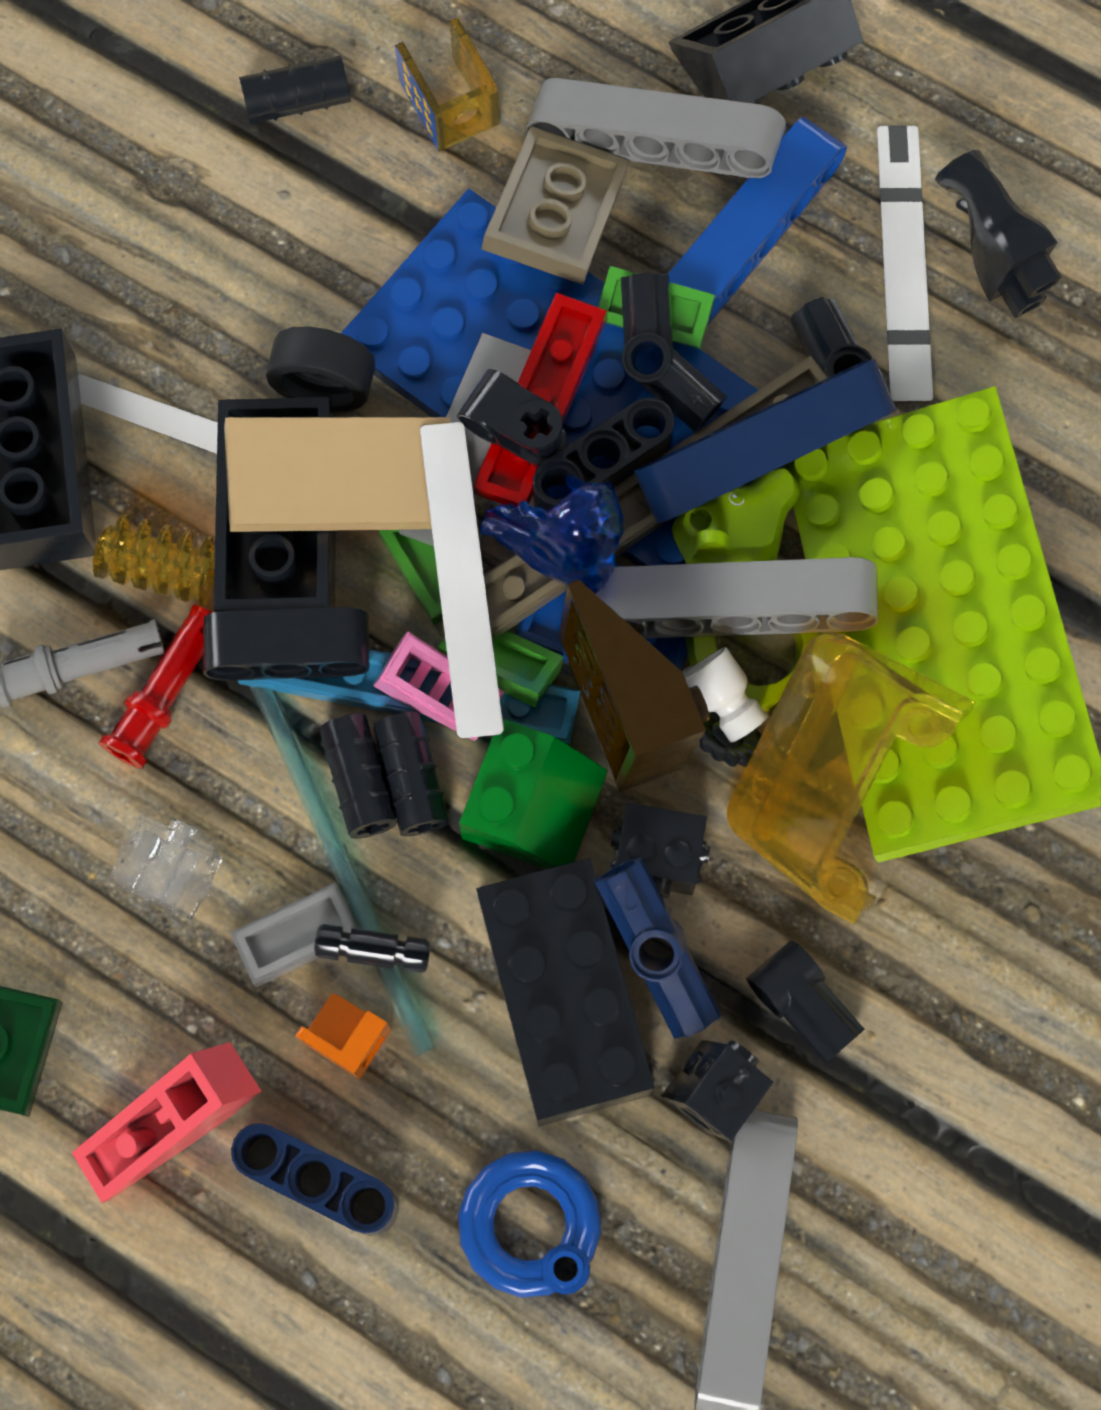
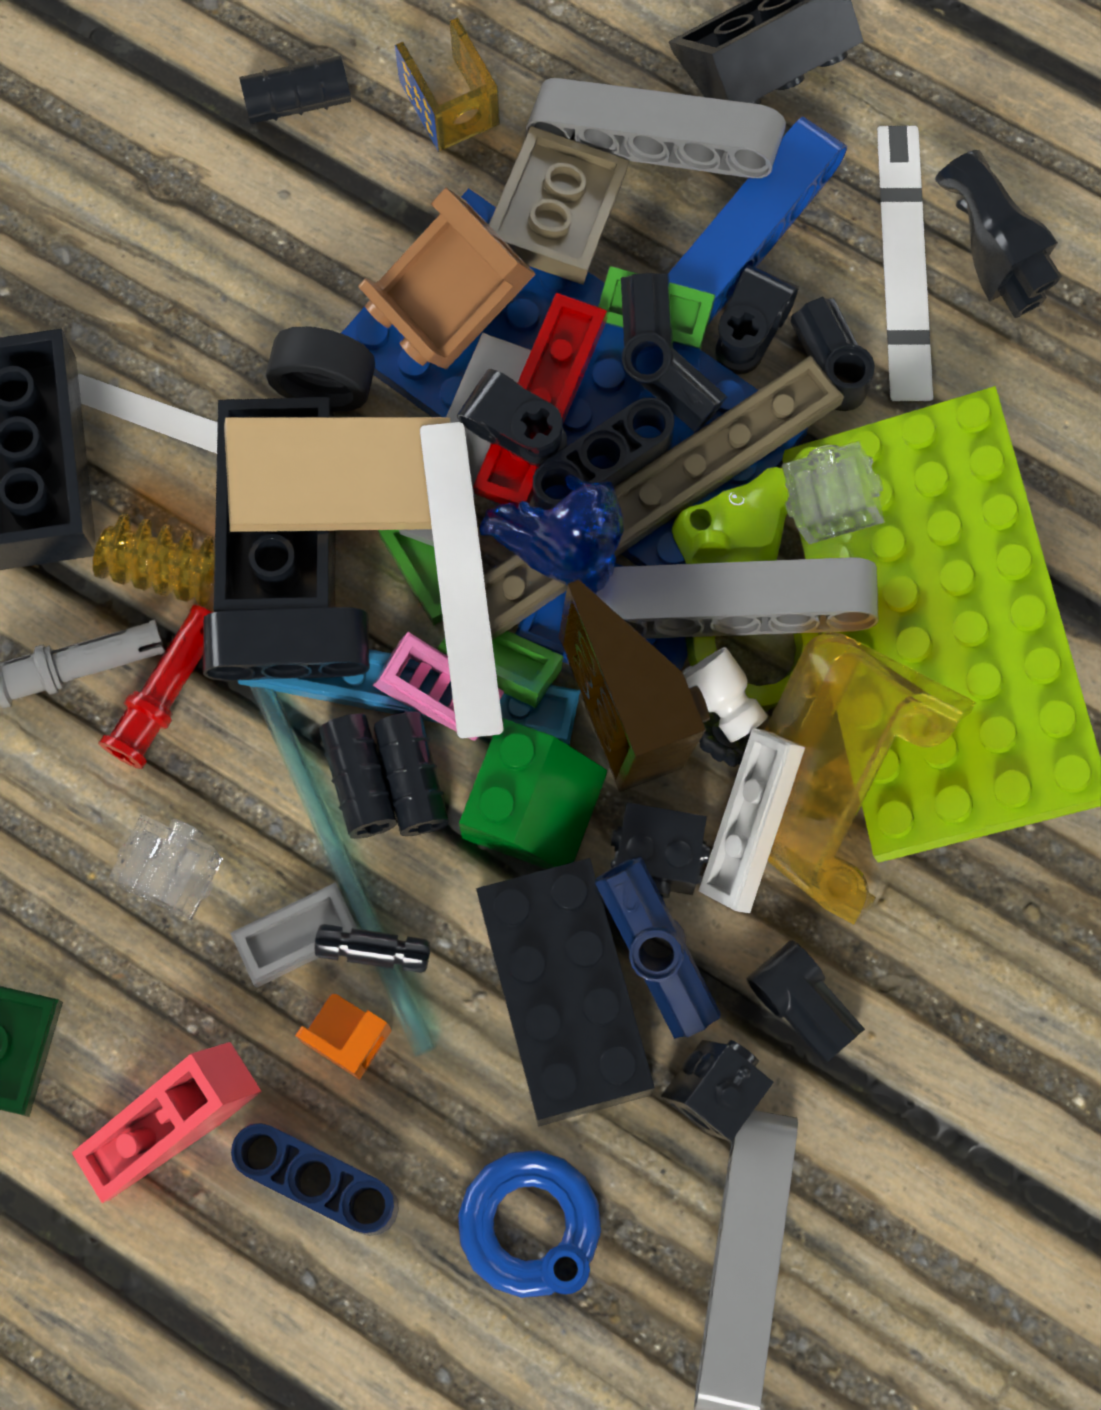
(447, 284): none -> medium nougat panel
(751, 820): none -> white tile
(754, 315): none -> black piece
(764, 440): dark blue beam -> none
(833, 492): none -> clear head

